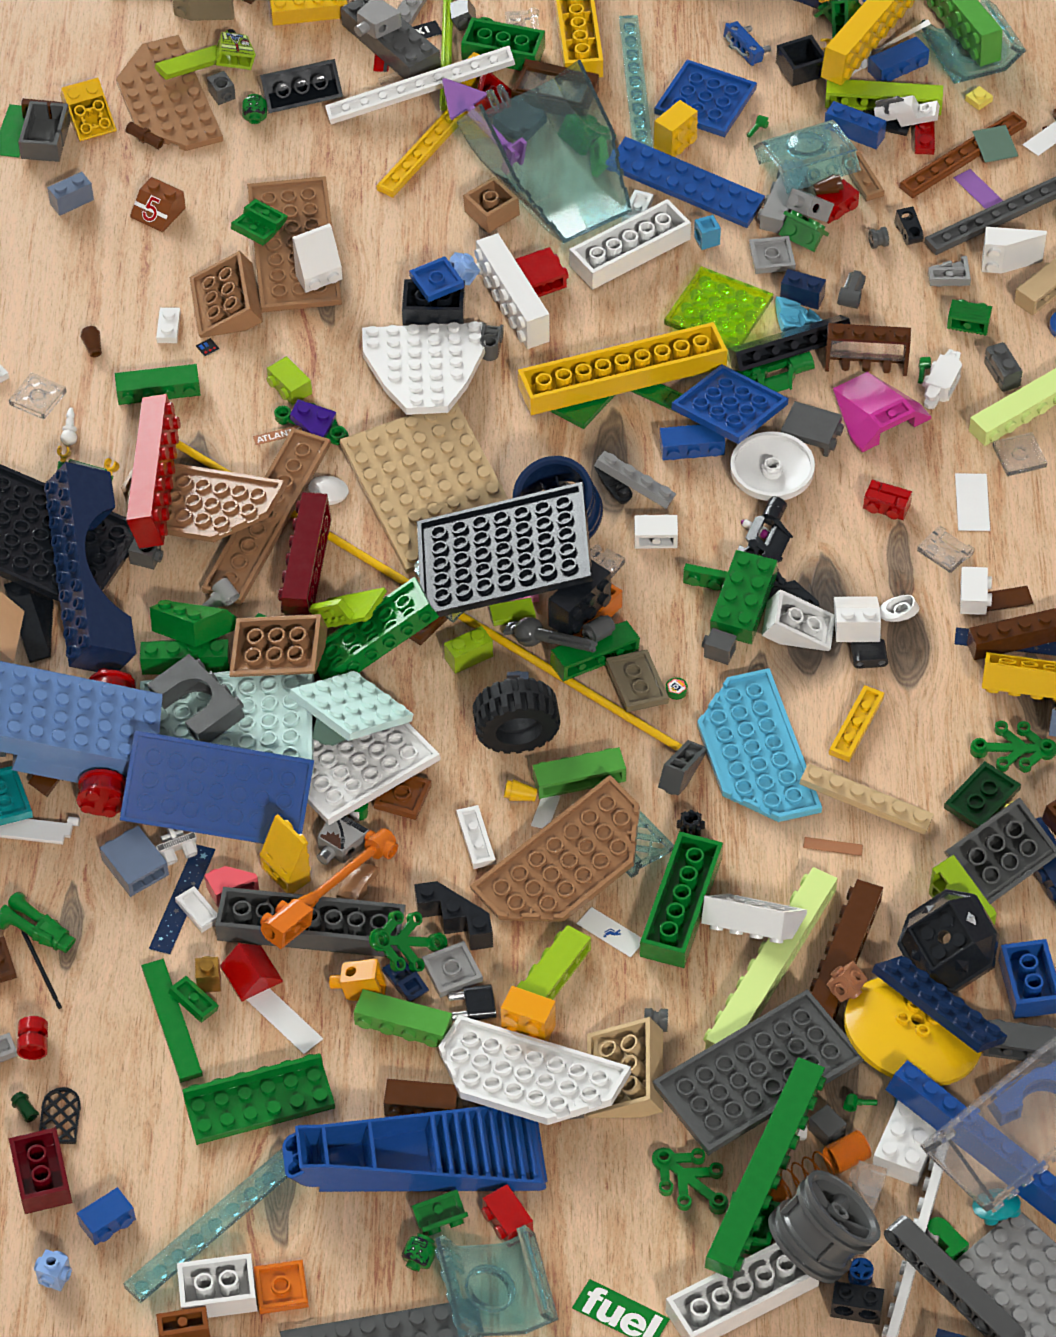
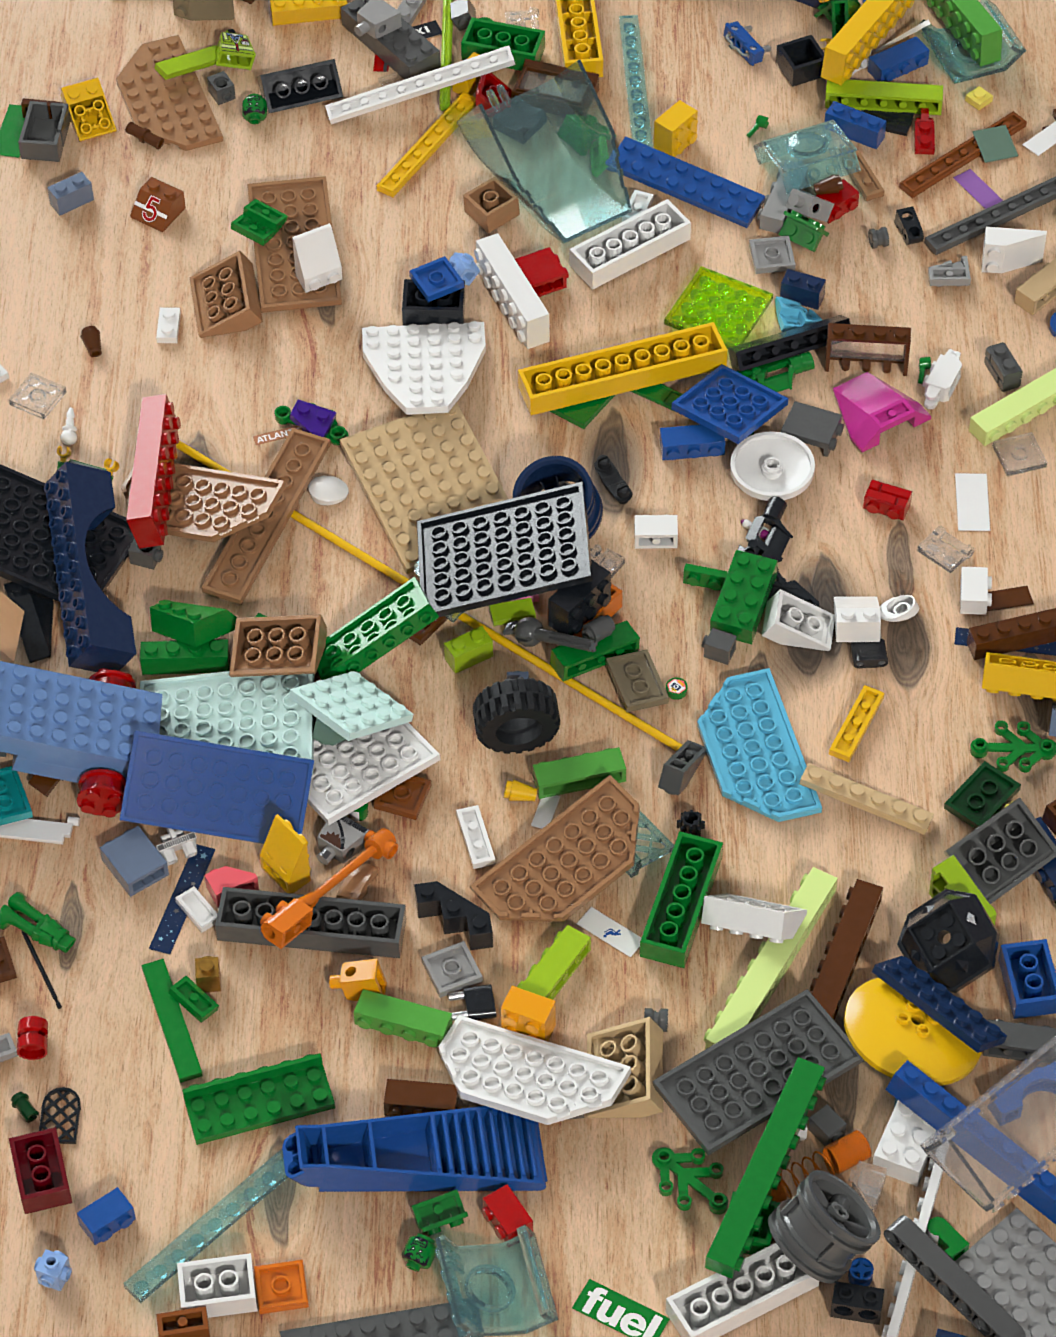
(174, 381): green brick -> none
(188, 677): dark grey arch -> none
(207, 347): black sticker -> none
(223, 594): light grey pin -> none
(249, 970): red slope -> none
(285, 1020): white sticker -> none
(289, 380): lime brick -> none
(306, 554): dark red brick -> none
(349, 607): lime bracket -> none
(403, 941): green plant -> none
(406, 982): dark blue slope -> none
(462, 99): medium lavender piece -> none
(493, 337): dark grey piece -> none
(634, 479): light grey plate -> none
(707, 232): dark azure brick -> none
(712, 92): blue plate -> none
(833, 846): nougat sticker -> none
(846, 981): nougat brick -> none
(851, 292): dark grey piece -> none
(852, 1101): green hand -> none
(906, 110): white plate -> none
(969, 317): green brick -> none
(1010, 1209): teal dish -> none

